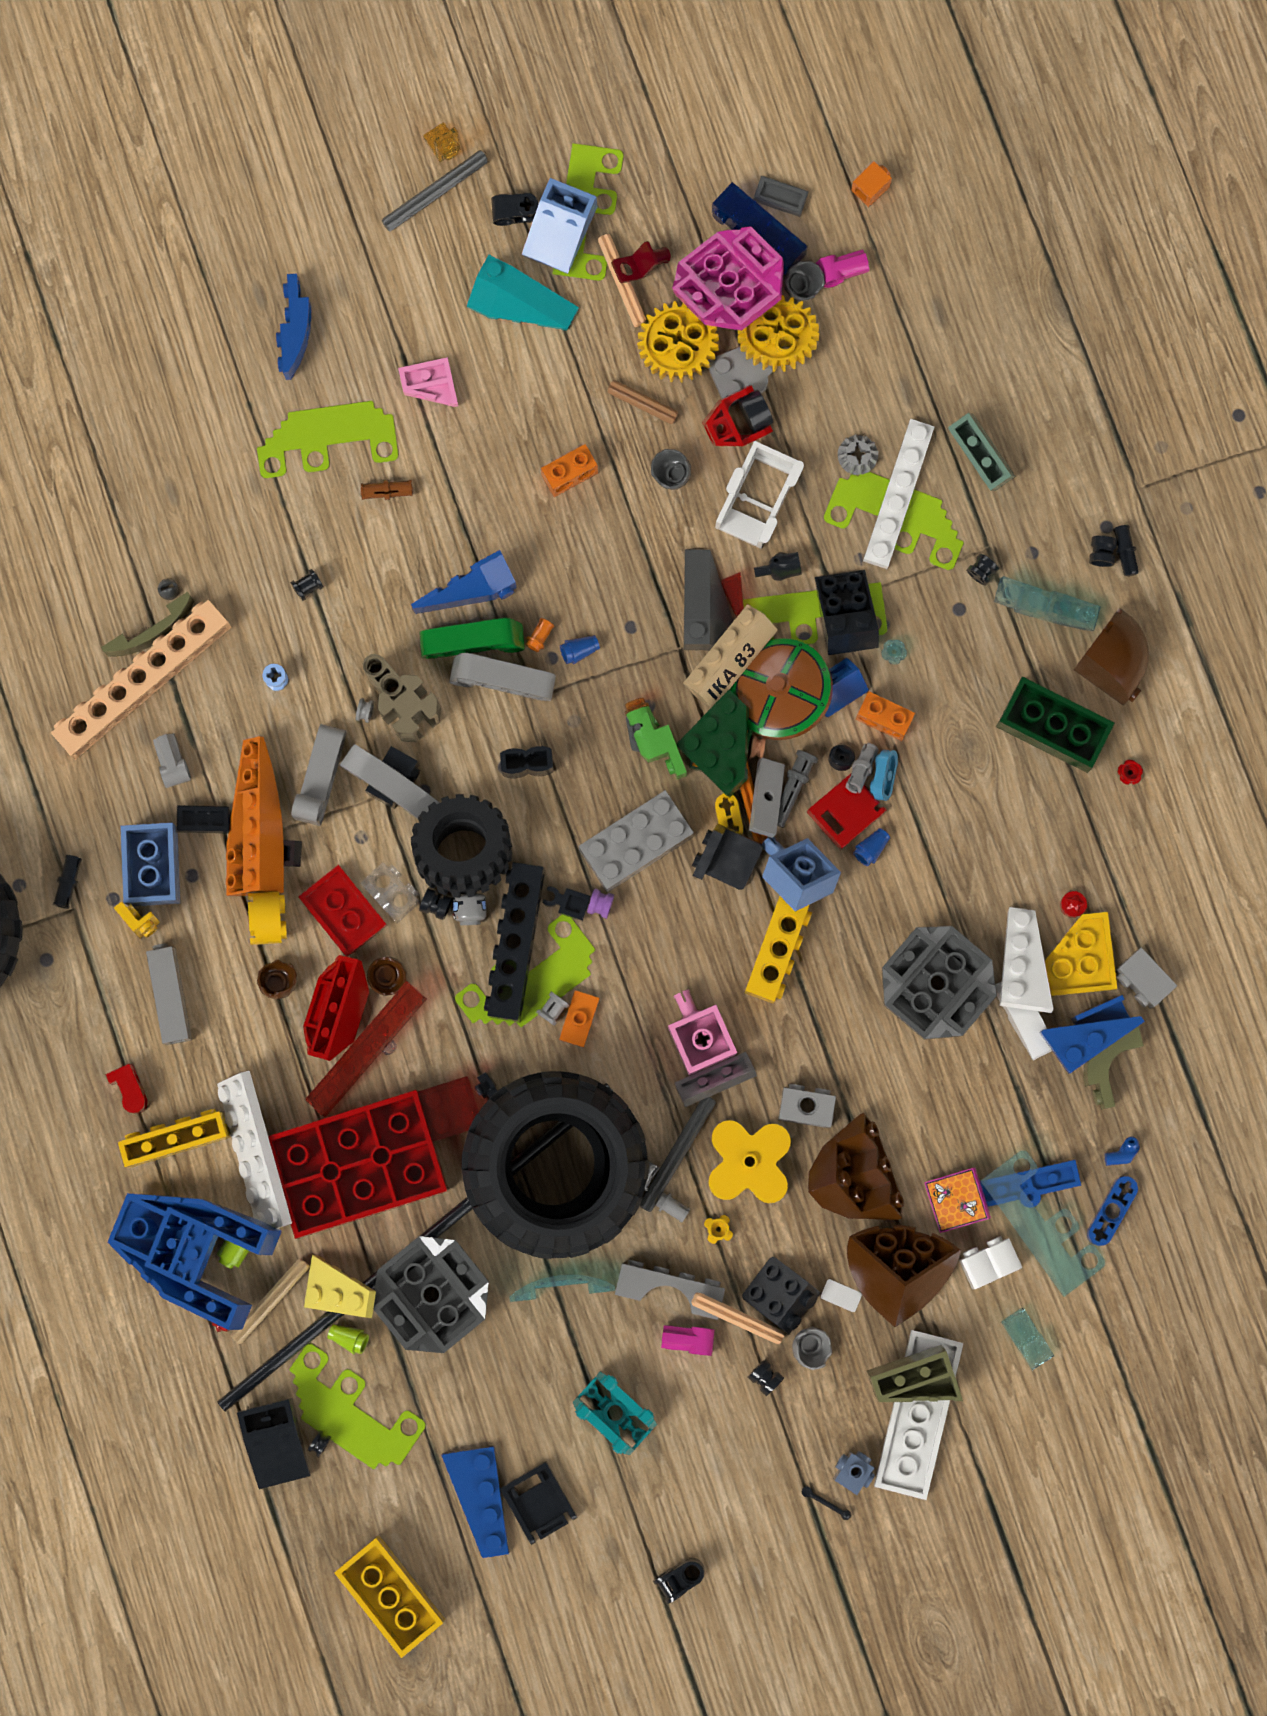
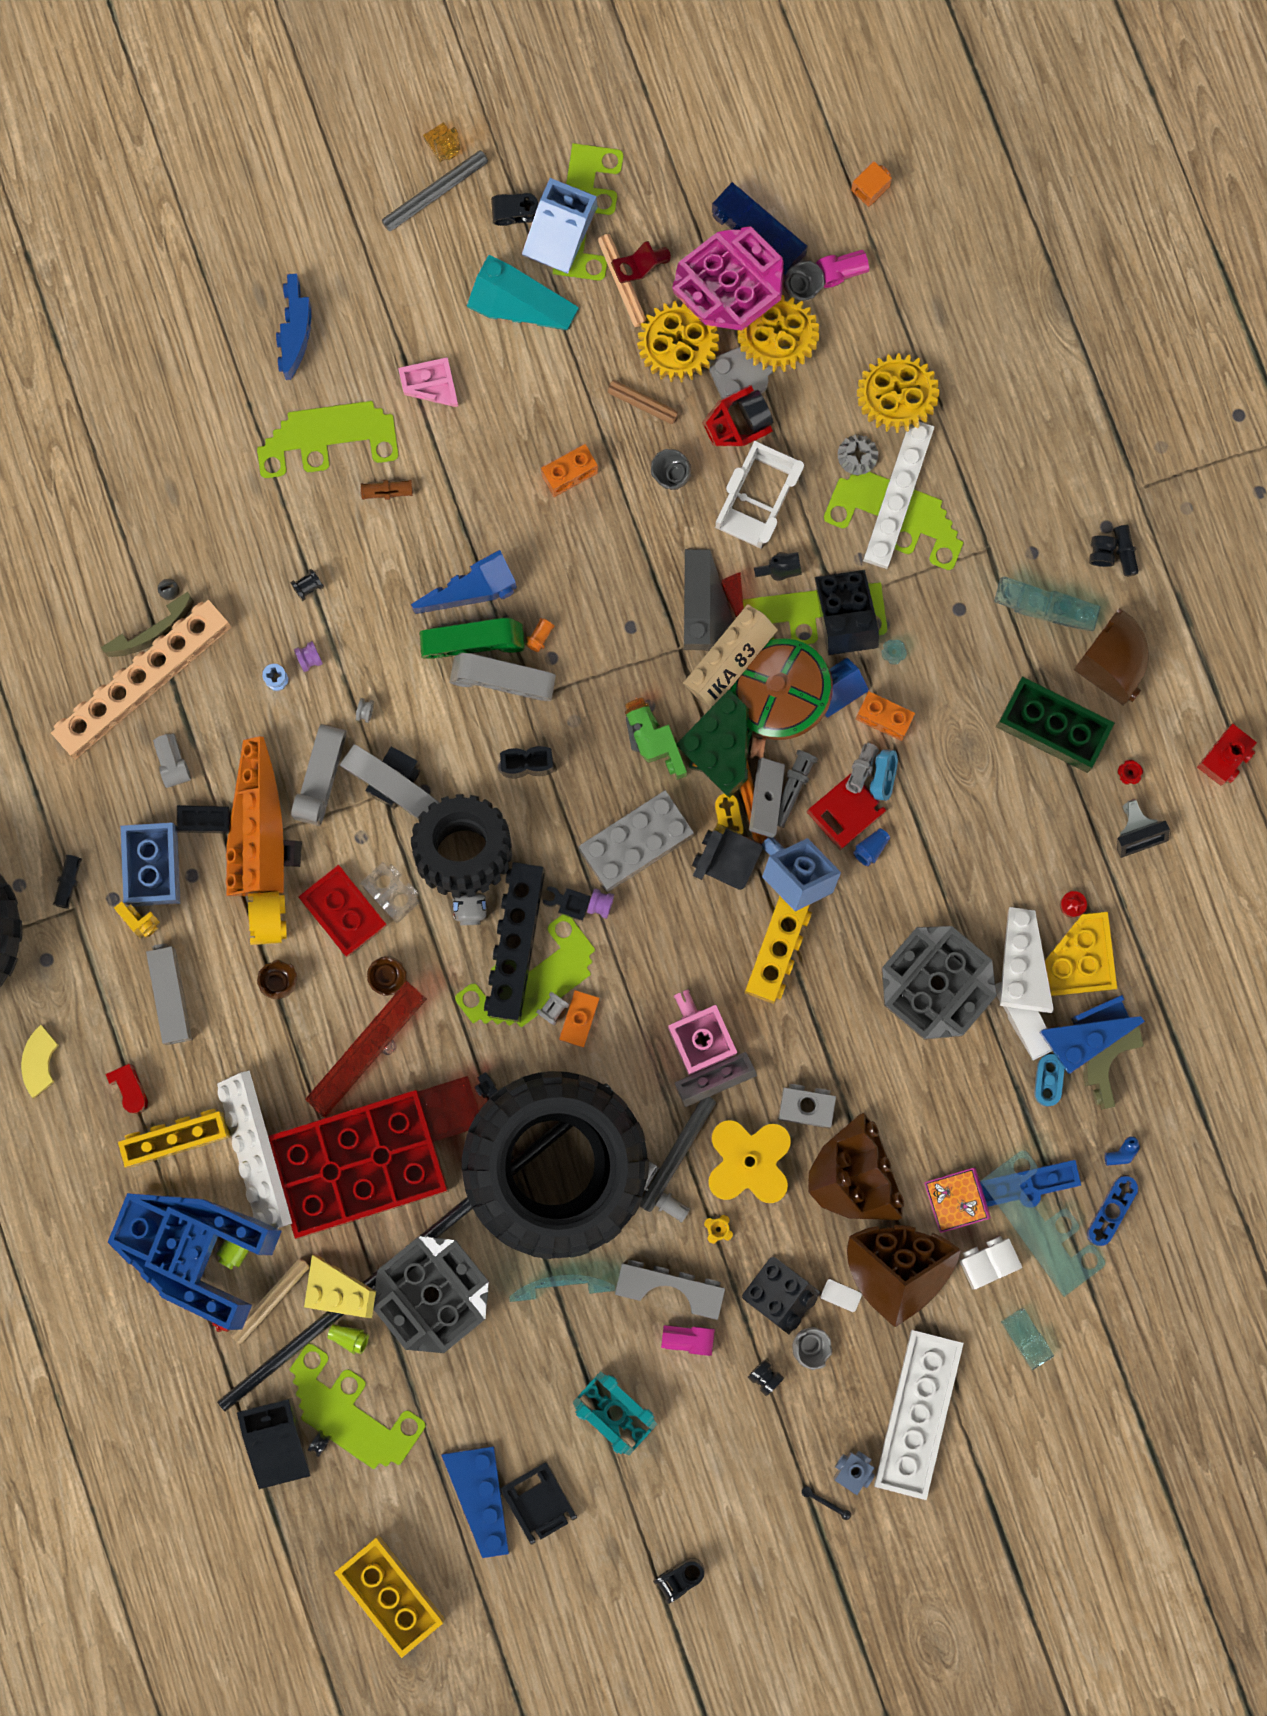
(36, 1061): none -> light yellow tile
(308, 656): none -> medium lavender wheel
(336, 1008): red wedge -> none
(404, 702): dark tan connector -> none
(435, 903): black wheel -> none
(579, 648): blue cone -> none
(737, 1318): light nougat axle -> none
(780, 196): dark grey tile -> none
(841, 757): black tile -> none
(892, 373): none -> yellow gear
(916, 1378): olive wedge -> none
(981, 452): sand green brick -> none
(982, 569): black wheel -> none
(1047, 1080): none -> dark azure plate
(1140, 831): none -> black piece
(1145, 979): light grey brick -> none
(1227, 755): none -> red brick

